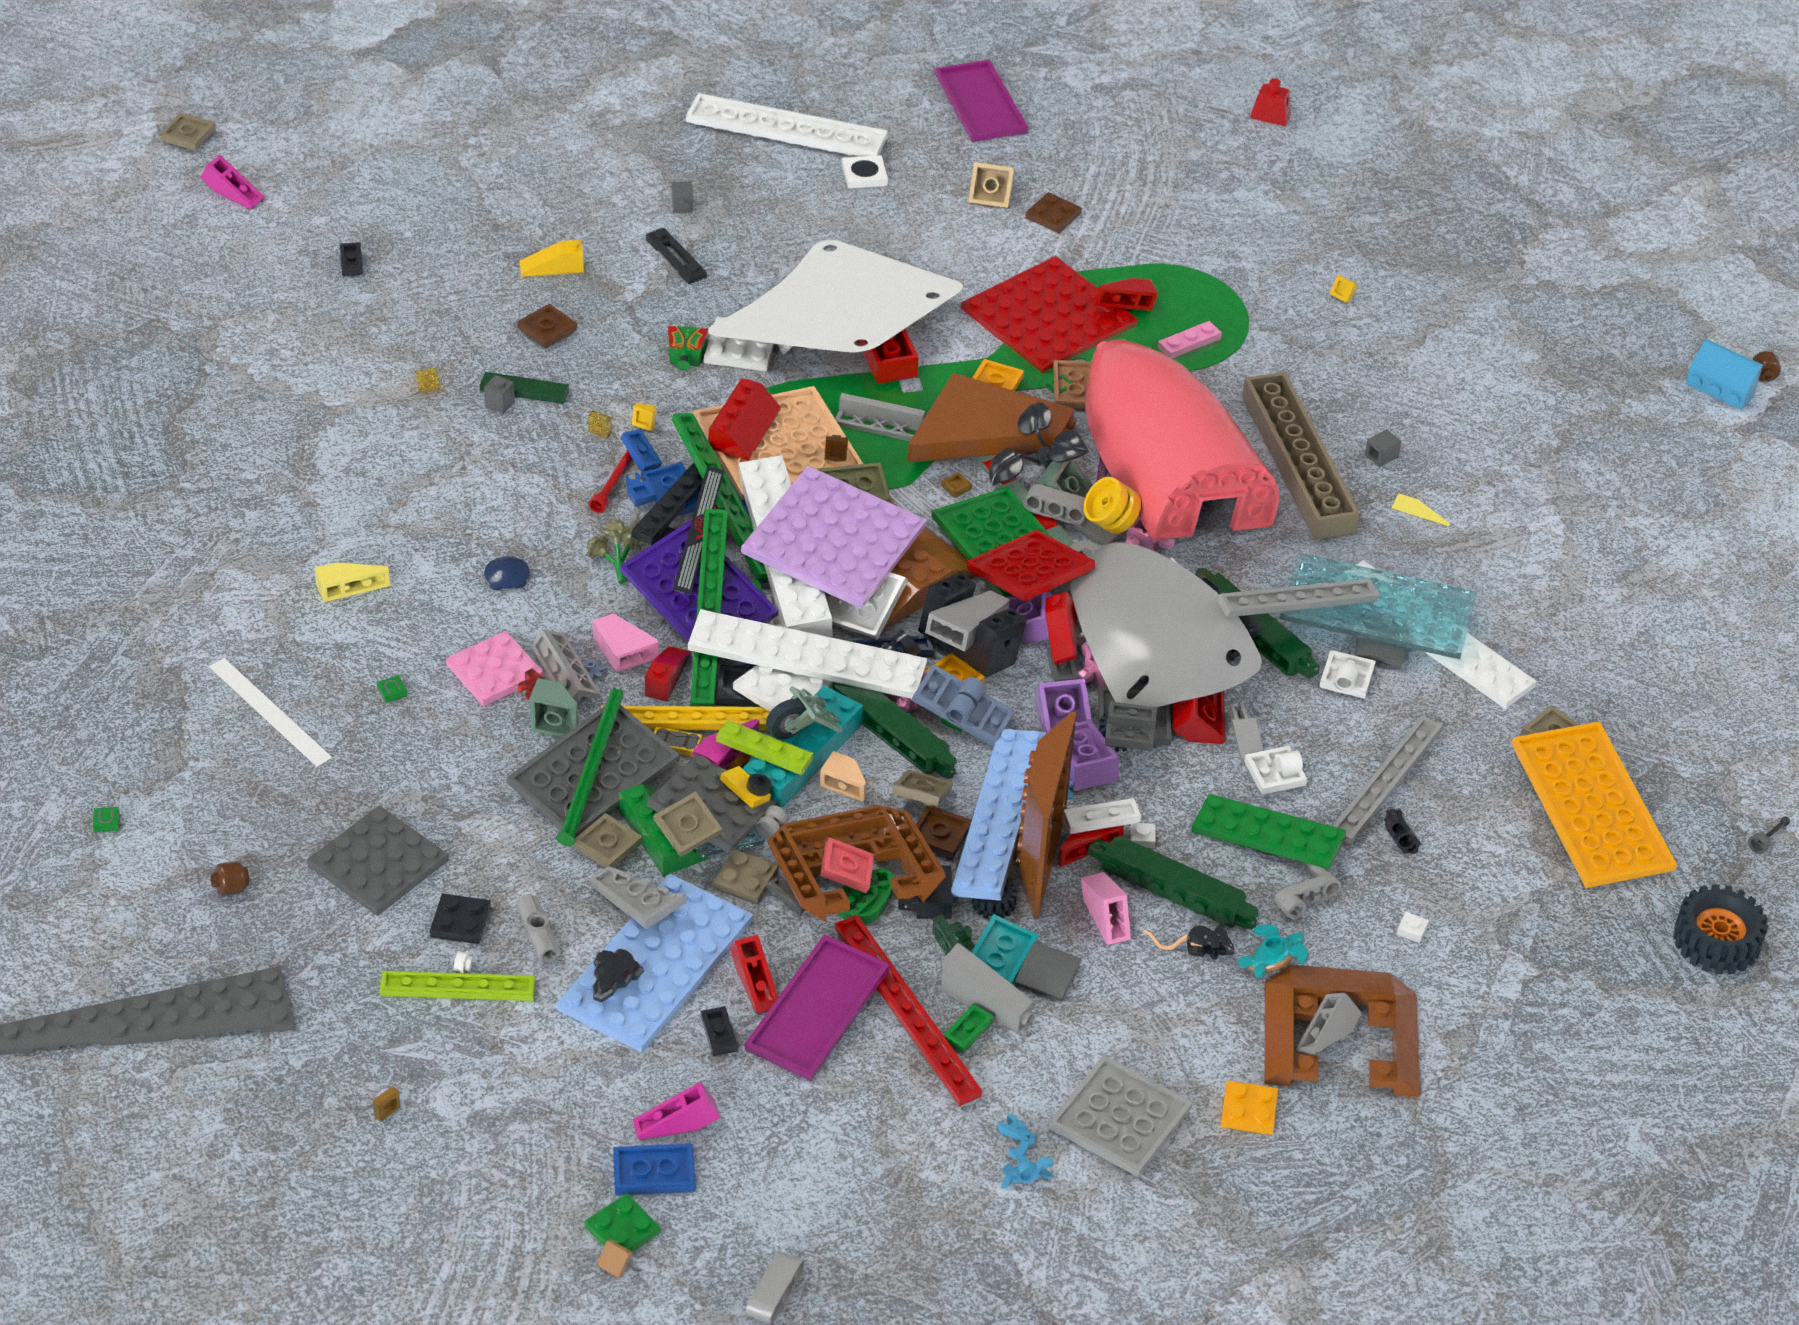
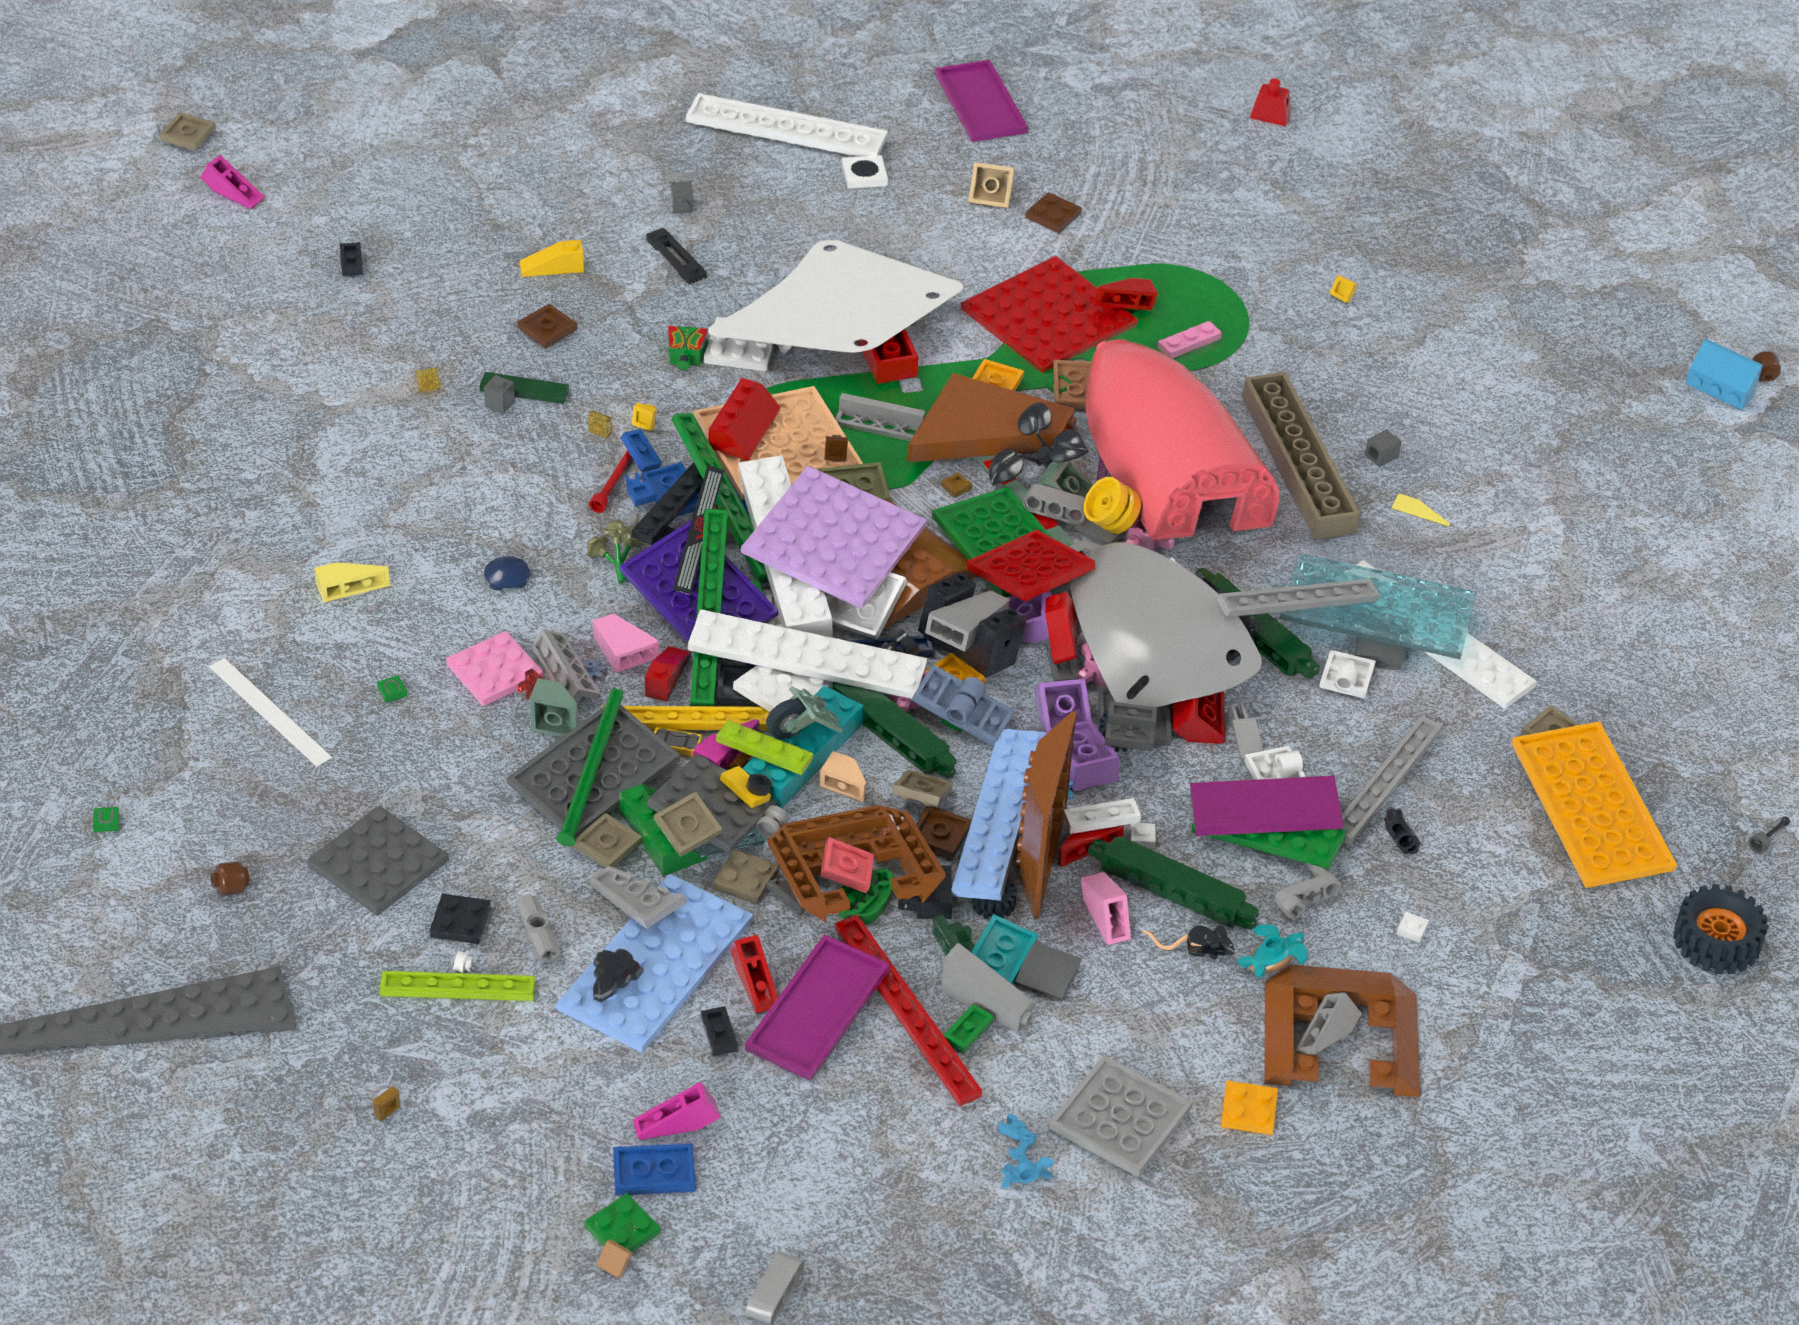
(1265, 805): none -> magenta tile

